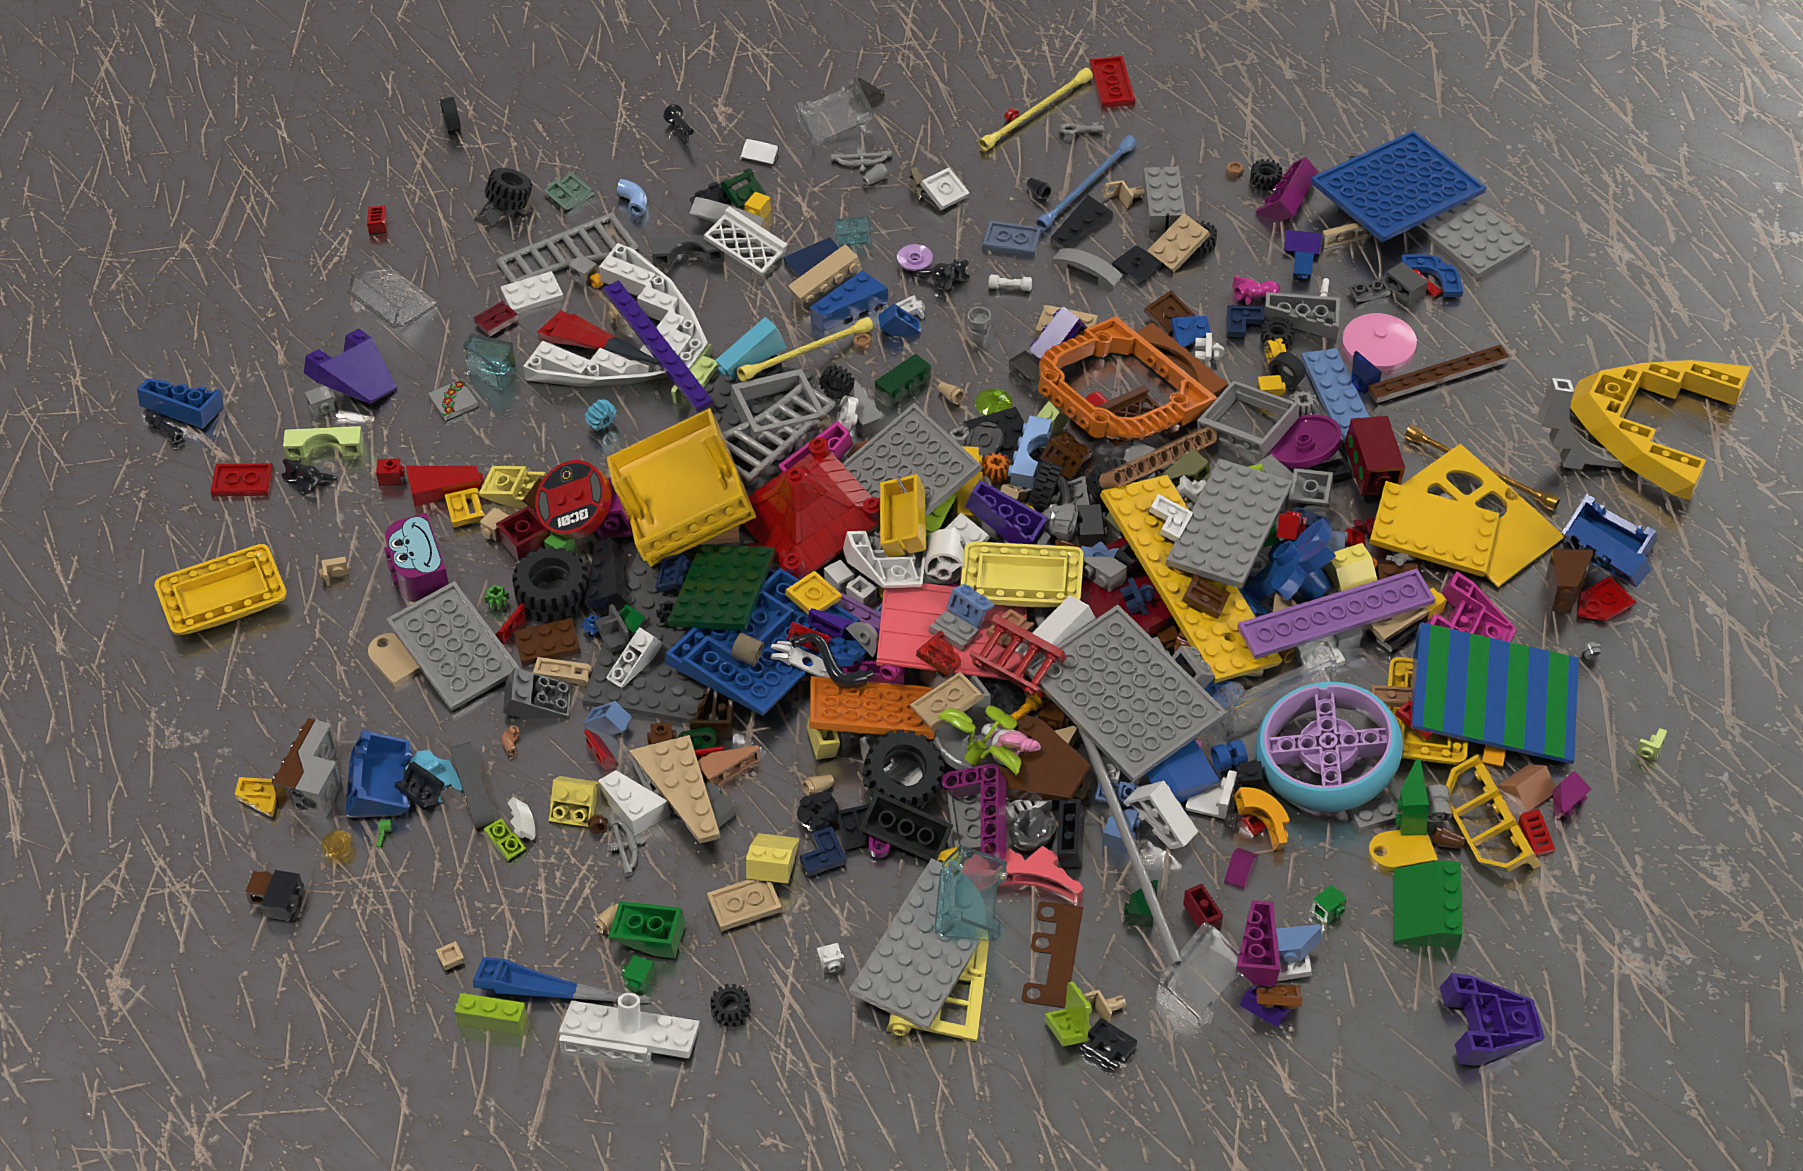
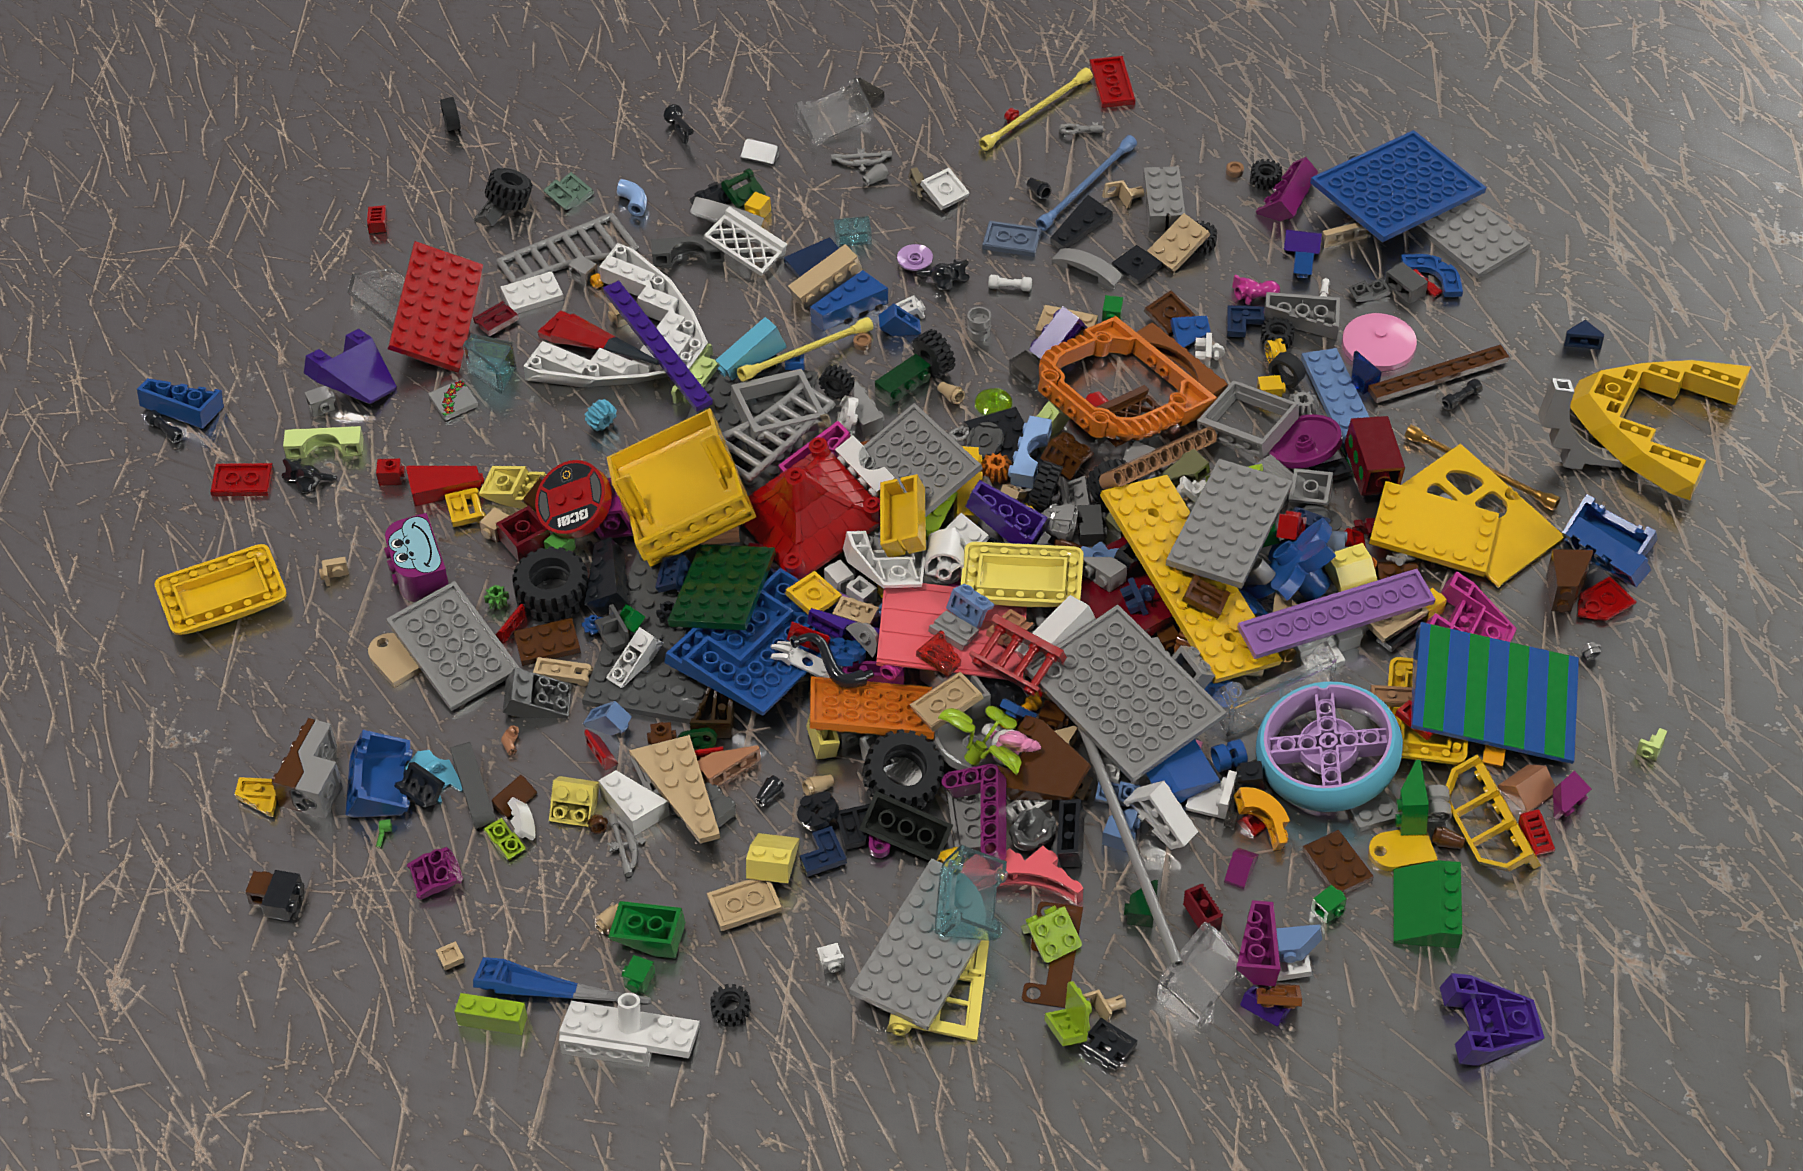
(337, 845): clear yellow plate -> none
(435, 307): none -> red plate
(435, 872): none -> magenta slope
(519, 789): none -> reddish brown slope
(747, 649): dark tan piece -> none
(769, 790): none -> black cone
(795, 363): none -> blue bracket
(855, 457): none -> white arch
(856, 610): none -> tan bracket
(934, 351): none -> black tyre
(1016, 710): none -> blue wing
(1052, 933): none -> lime bracket
(1112, 307): none -> green brick
(1174, 514): white plate -> none
(1260, 573): none -> light grey beam
(1337, 862): none -> reddish brown plate
(1451, 401): none -> black piece
(1584, 336): none -> dark blue slope

